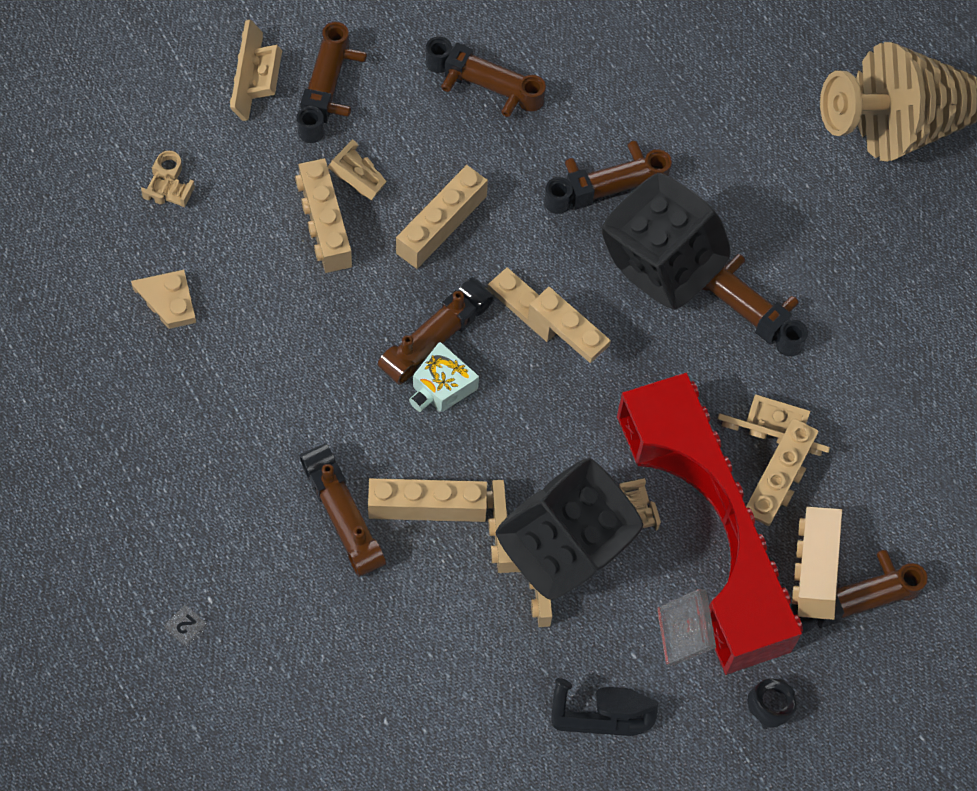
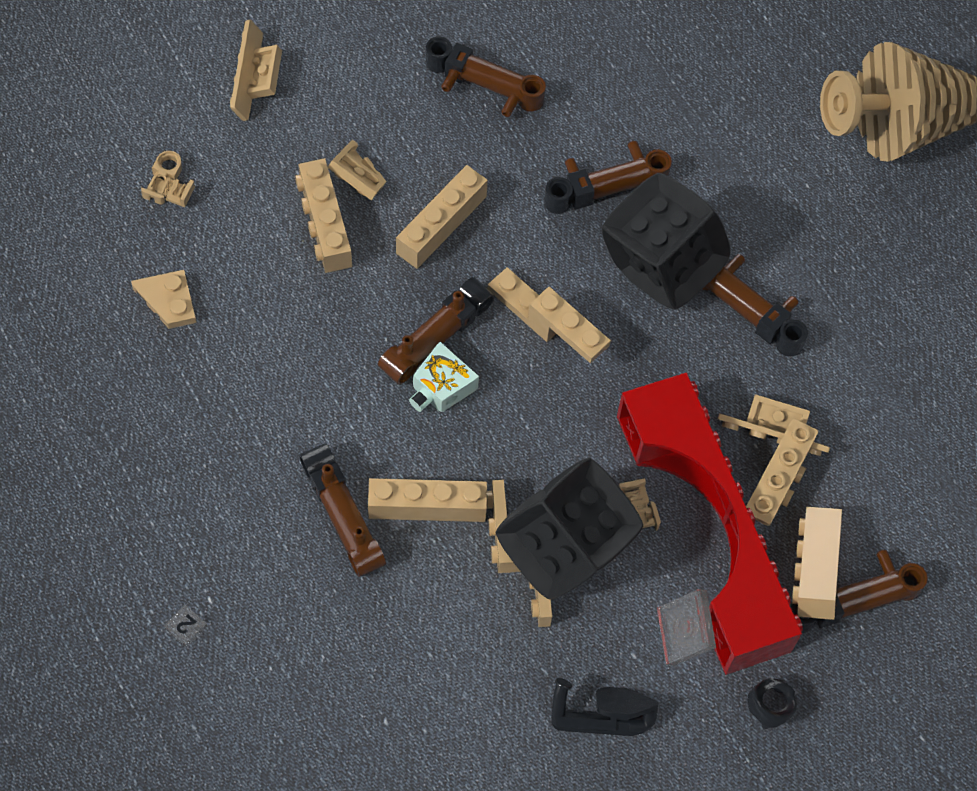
(317, 99): reddish brown piece -> none

